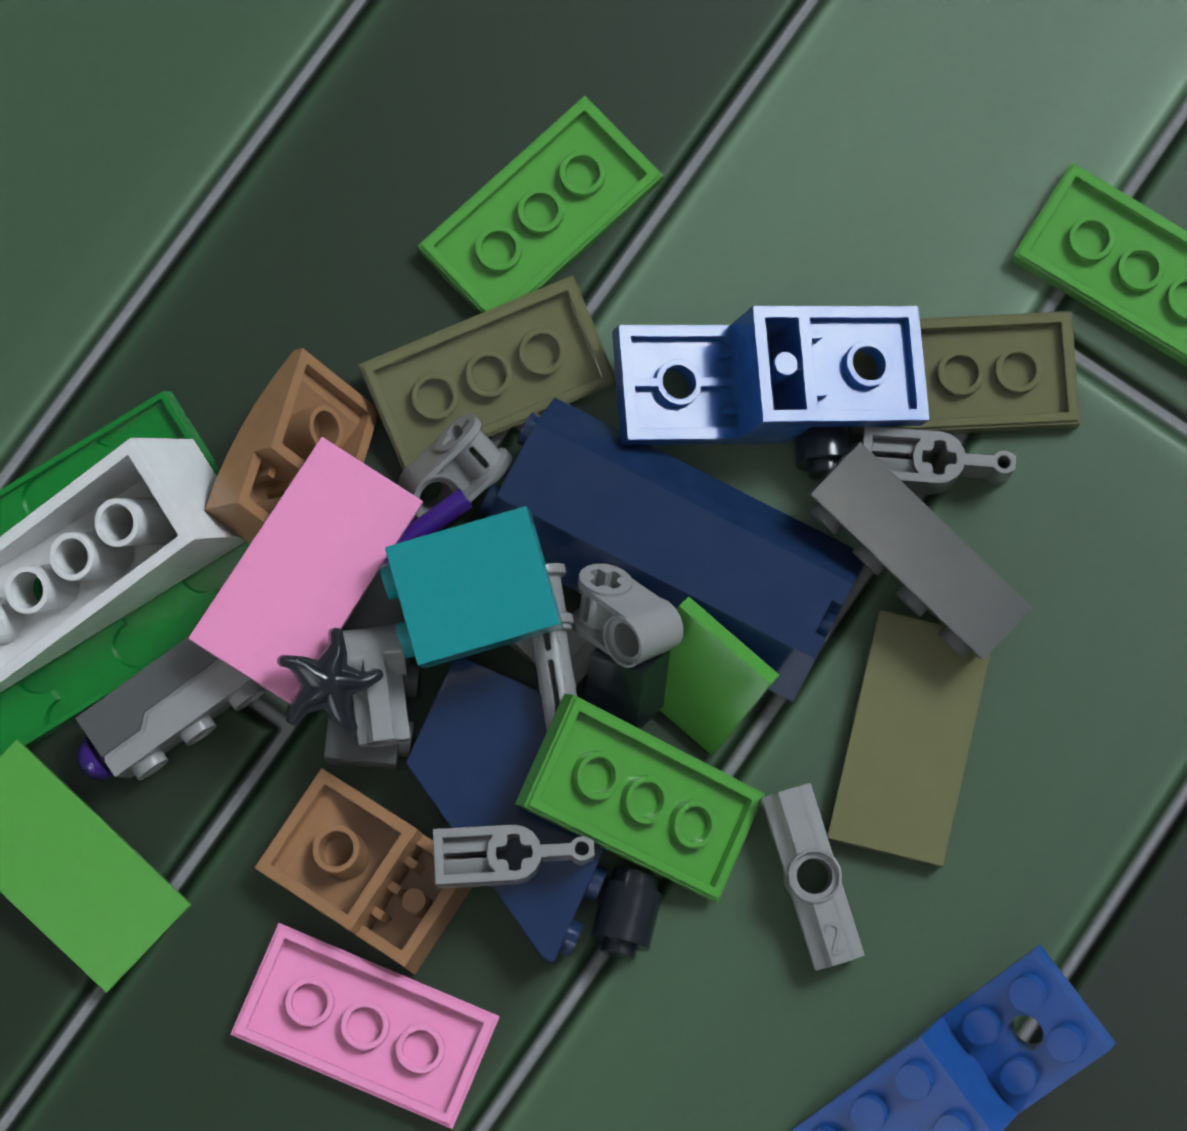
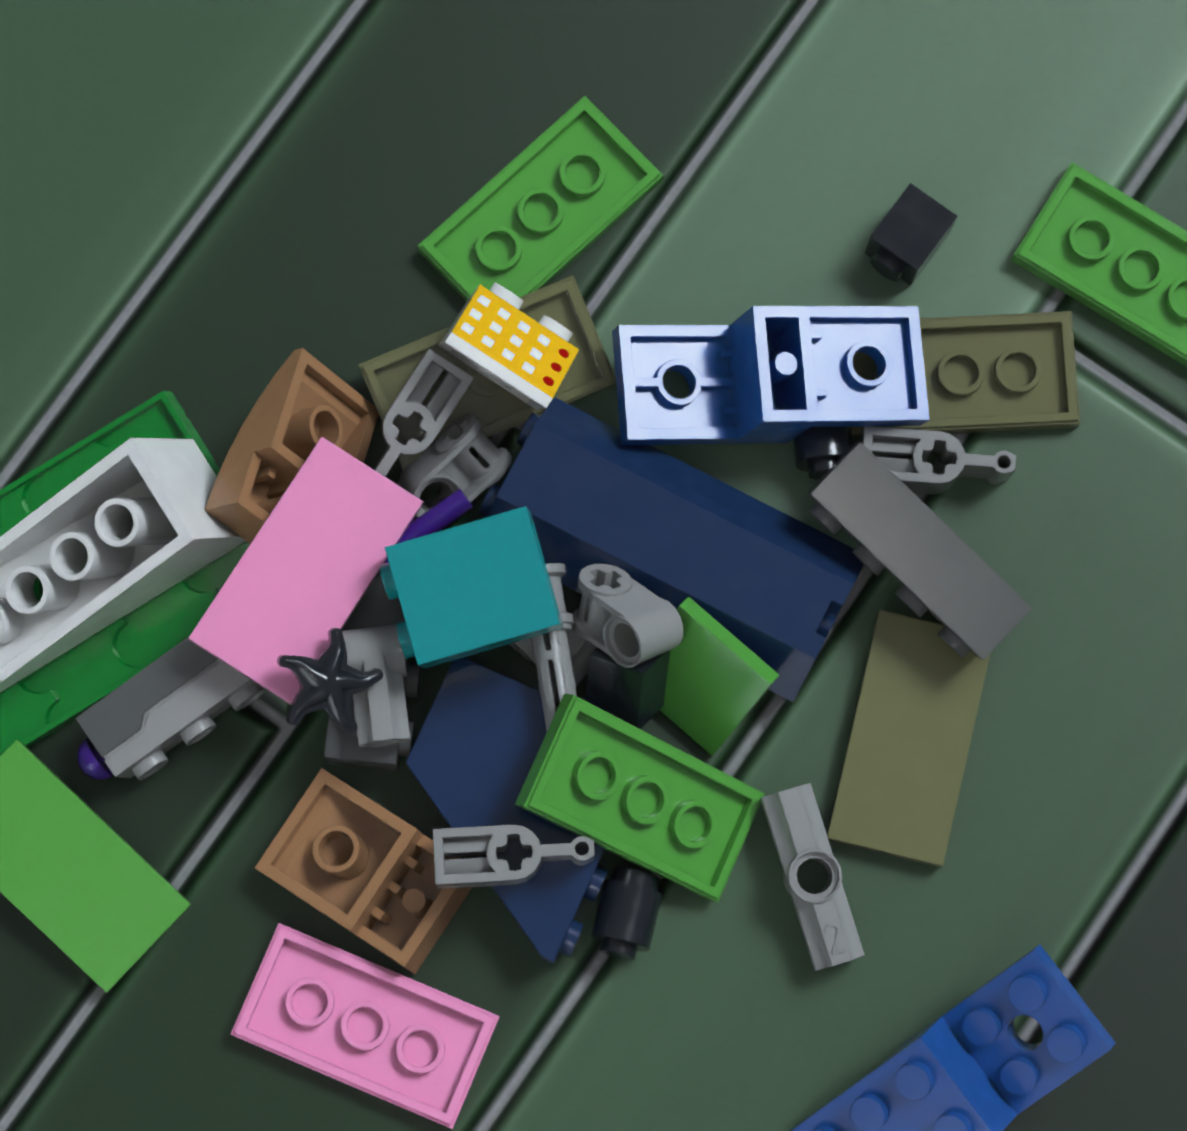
(410, 401): none -> light grey piece
(511, 346): none -> slope
(909, 235): none -> black brick

